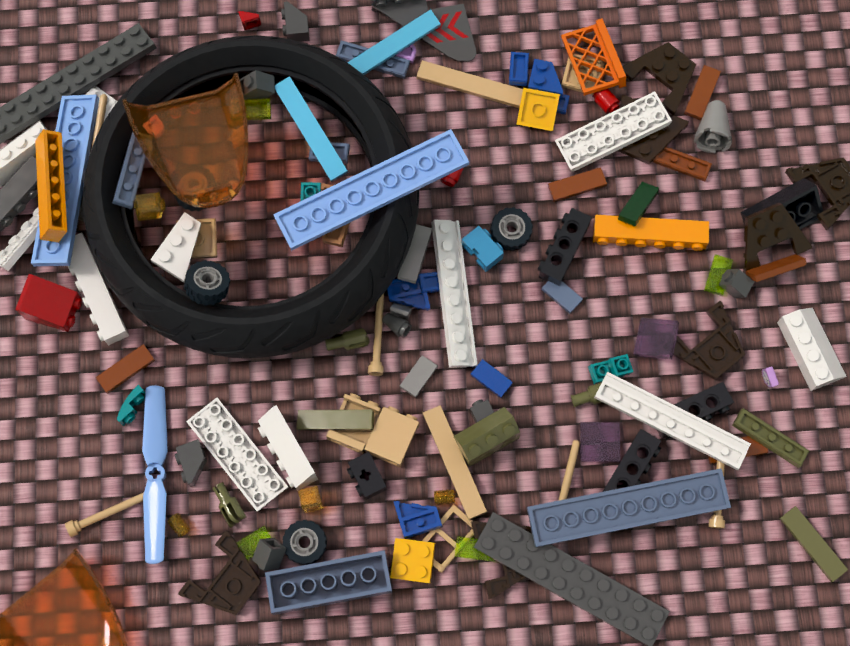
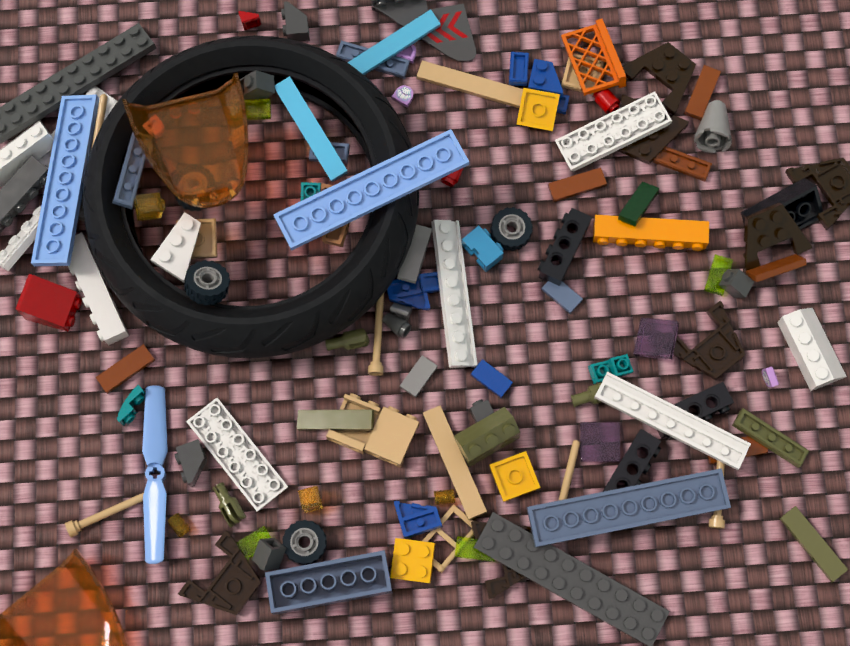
(51, 186): light orange brick -> none
(287, 449): white slope -> none
(366, 464): black brick -> none
(403, 95): none -> tile
(514, 476): none -> yellow plate

